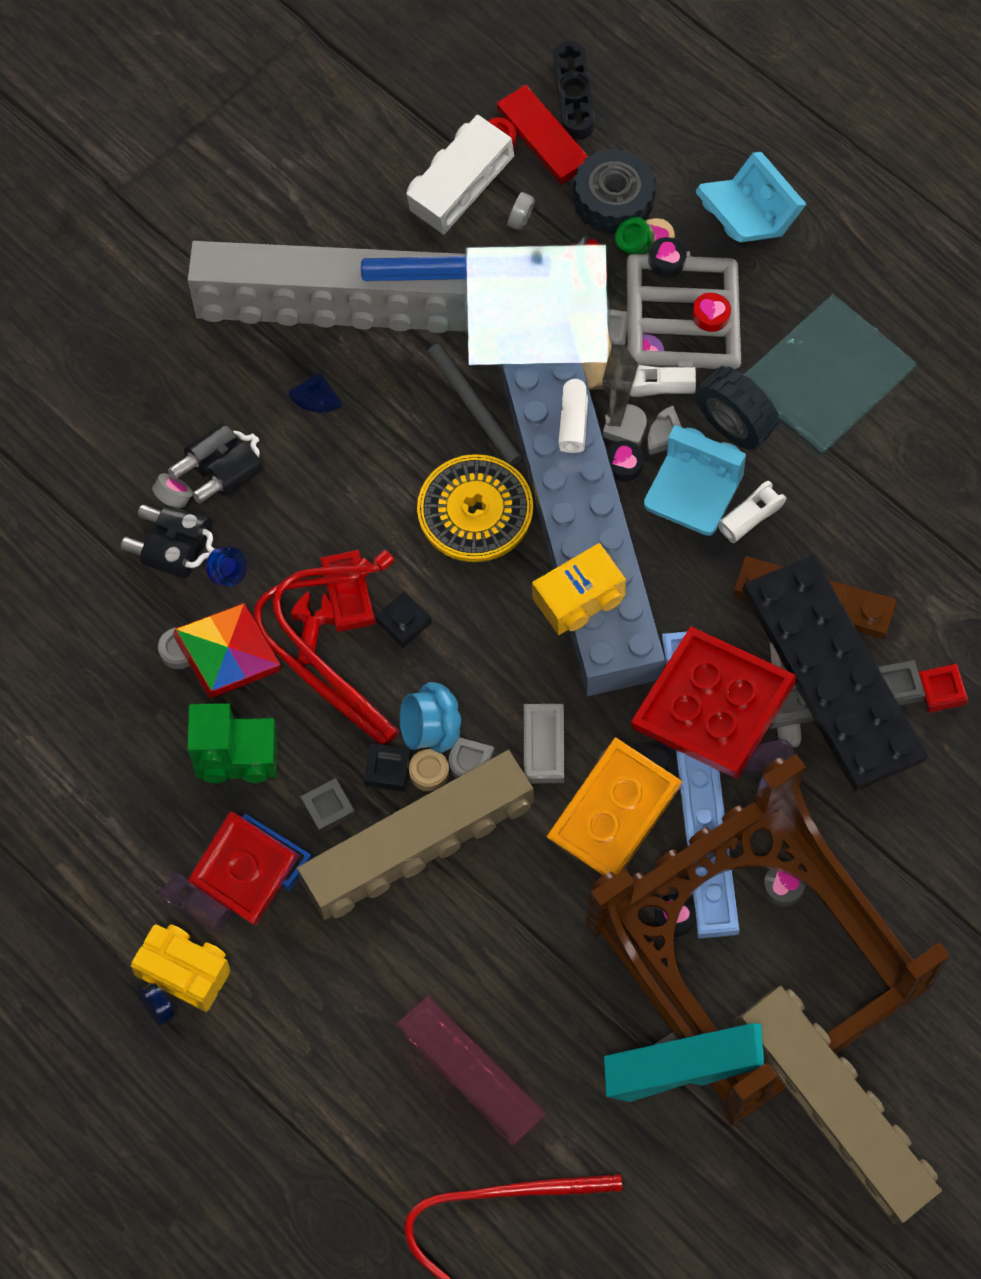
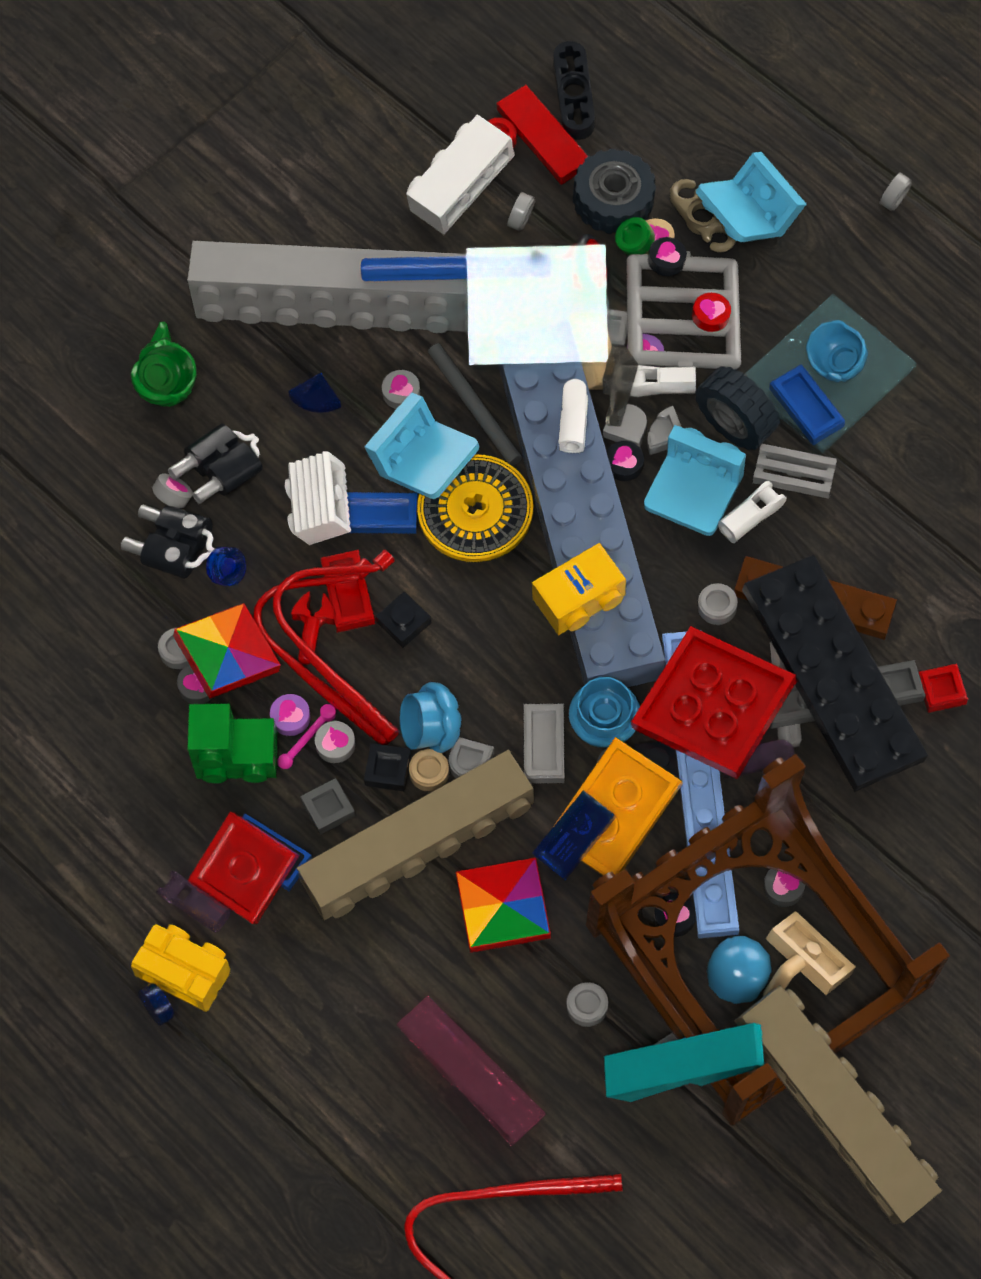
(164, 370): none -> green hair
(190, 687): none -> dark grey tile
(290, 714): none -> medium lavender tile
(318, 498): none -> white brick
(327, 713): none -> dark pink hinge
(335, 741): none -> light grey tile
(383, 512): none -> blue tile
(398, 386): none -> light grey tile
(419, 450): none -> medium azure bracket
(503, 905): none -> tile
(574, 835): none -> clear blue tile
(587, 1004): none -> light grey tile
(603, 712): none -> dark azure piece
(688, 206): none -> dark tan piece
(717, 604): none -> light grey tile
(739, 969): none -> dark azure hair
(795, 464): none -> light grey tile
(807, 404): none -> blue tile
(808, 954): none -> tan plate
(836, 351): none -> dark azure hair
(895, 192): none -> light grey tile

